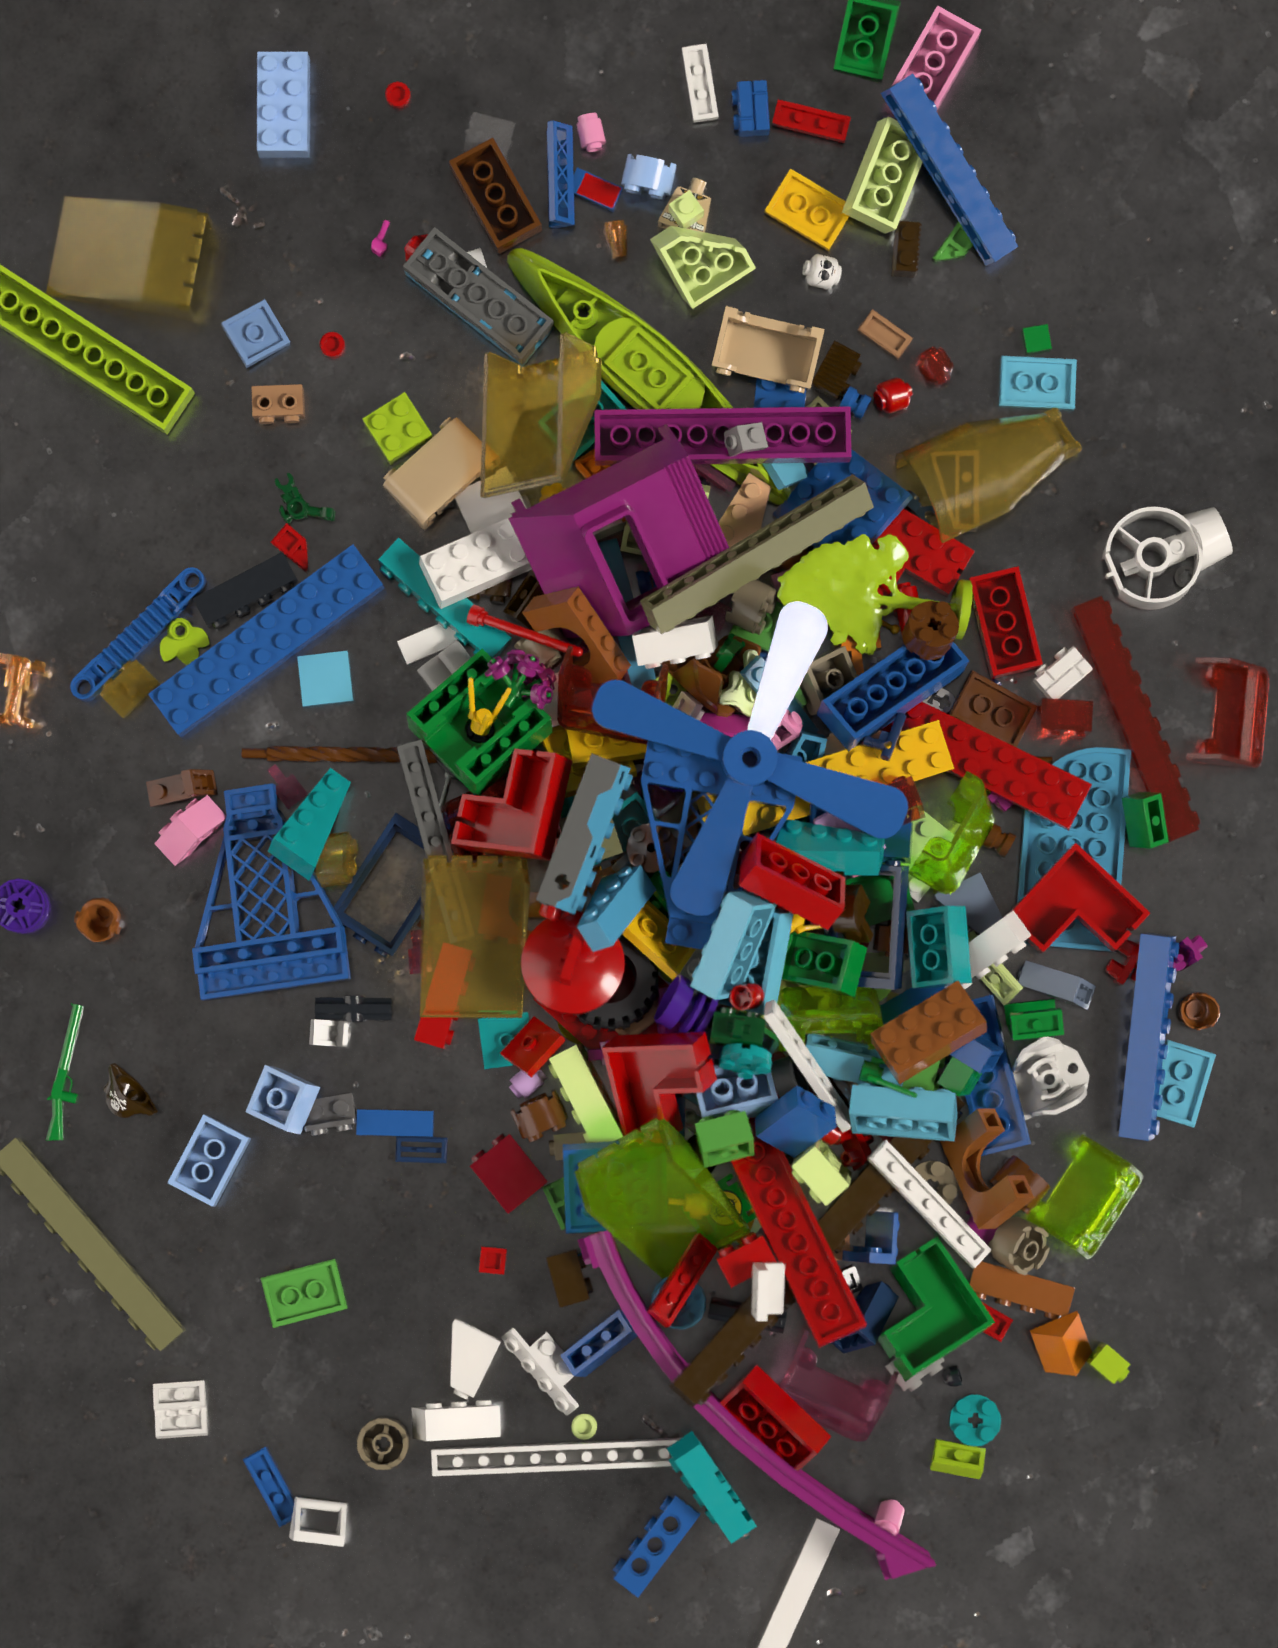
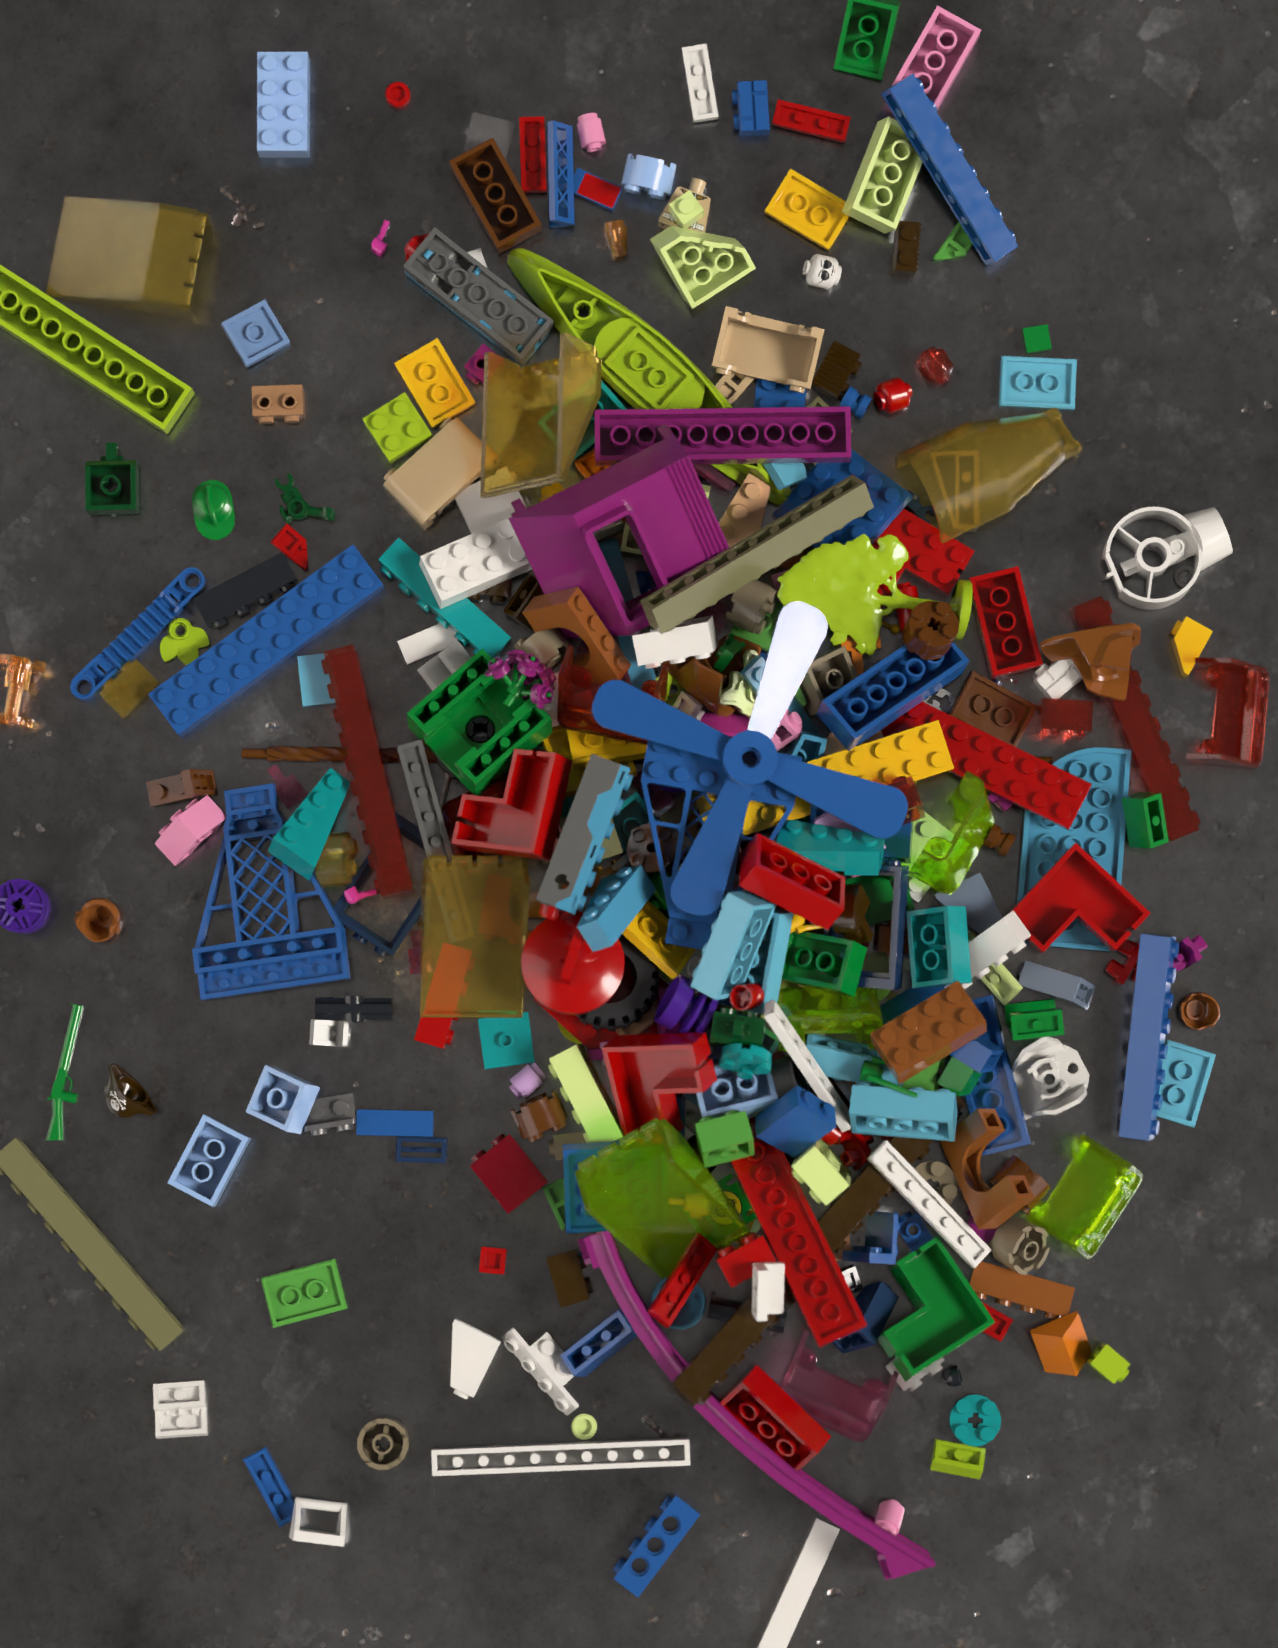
(100, 476): none -> dark green hinge
(213, 509): none -> green piece
(332, 345): red tile -> none
(352, 895): none -> dark pink hand
(368, 771): none -> clear red brick
(435, 383): none -> yellow plate
(456, 1421): white wedge -> none
(475, 365): none -> magenta brick
(478, 616): red piece -> none
(483, 718): yellow plant -> none
(532, 154): none -> red plate
(532, 1046): red plate -> none
(710, 1487): teal wedge -> none
(731, 390): none -> tan plate
(745, 439): light grey bracket -> none
(885, 334): medium nougat tile -> none
(887, 738): dark blue hose -> none
(913, 1241): none -> blue brick
(1099, 656): none -> dark orange piece
(1188, 643): none -> yellow slope

